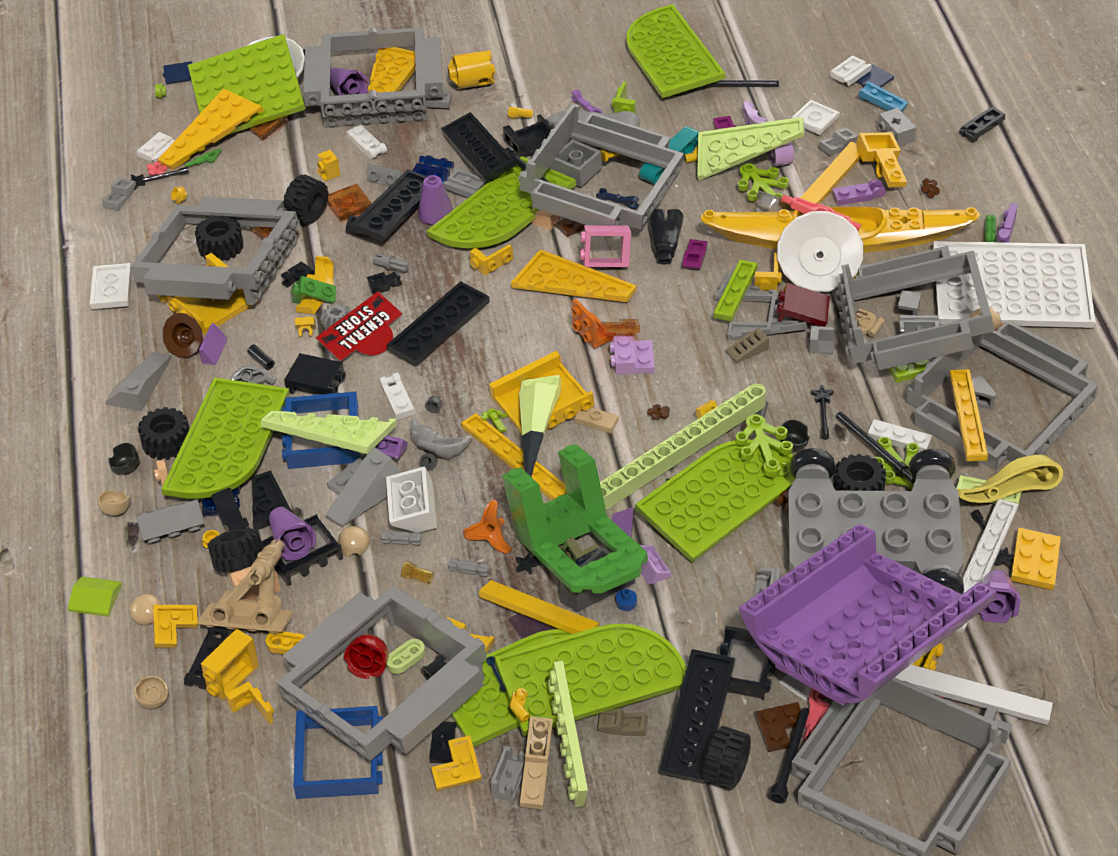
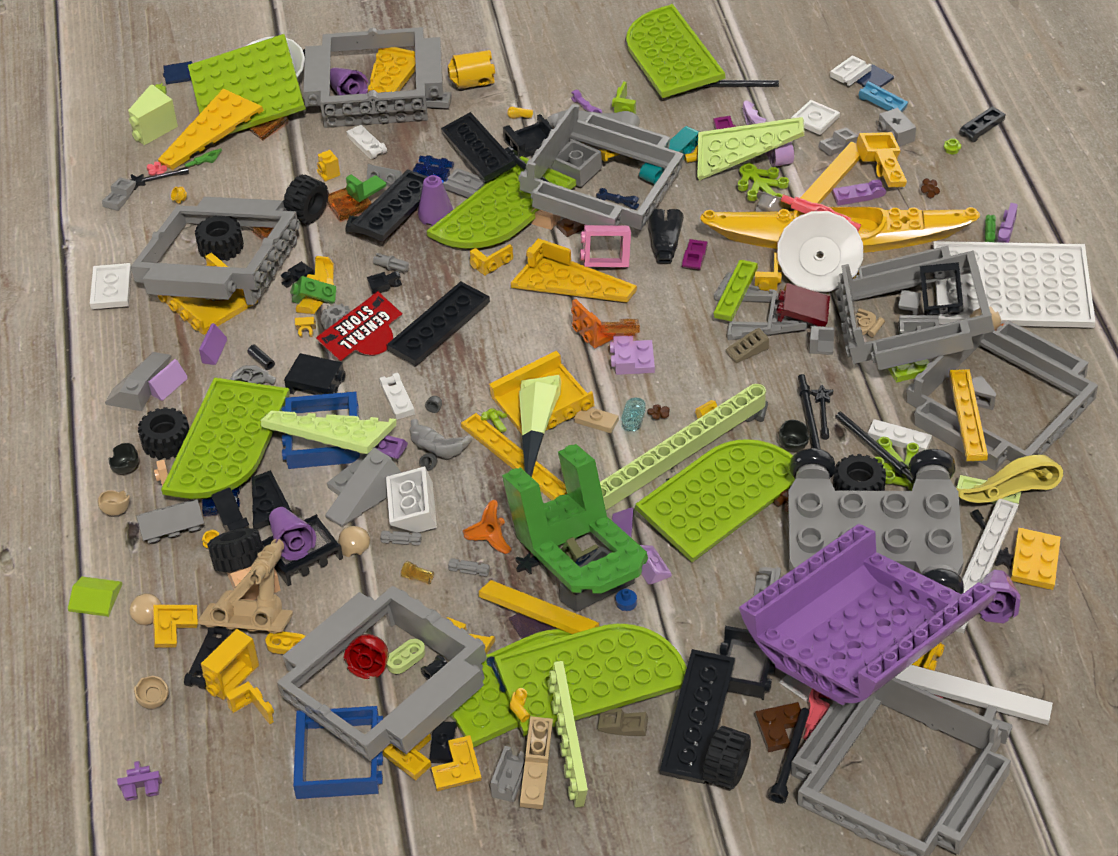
(139, 778): none -> medium lavender hips
(152, 115): none -> yellowish green slope
(155, 147): white plate -> none
(167, 380): none -> lavender slope
(177, 335): reddish brown hat -> none
(362, 190): none -> bright green bracket
(411, 763): none -> yellow plate
(547, 249): none -> yellow bracket
(633, 414): none -> clear light blue plate
(757, 425): lime plant -> none
(805, 392): none -> black bar
(941, 271): none -> black window
(952, 146): none -> lime plate

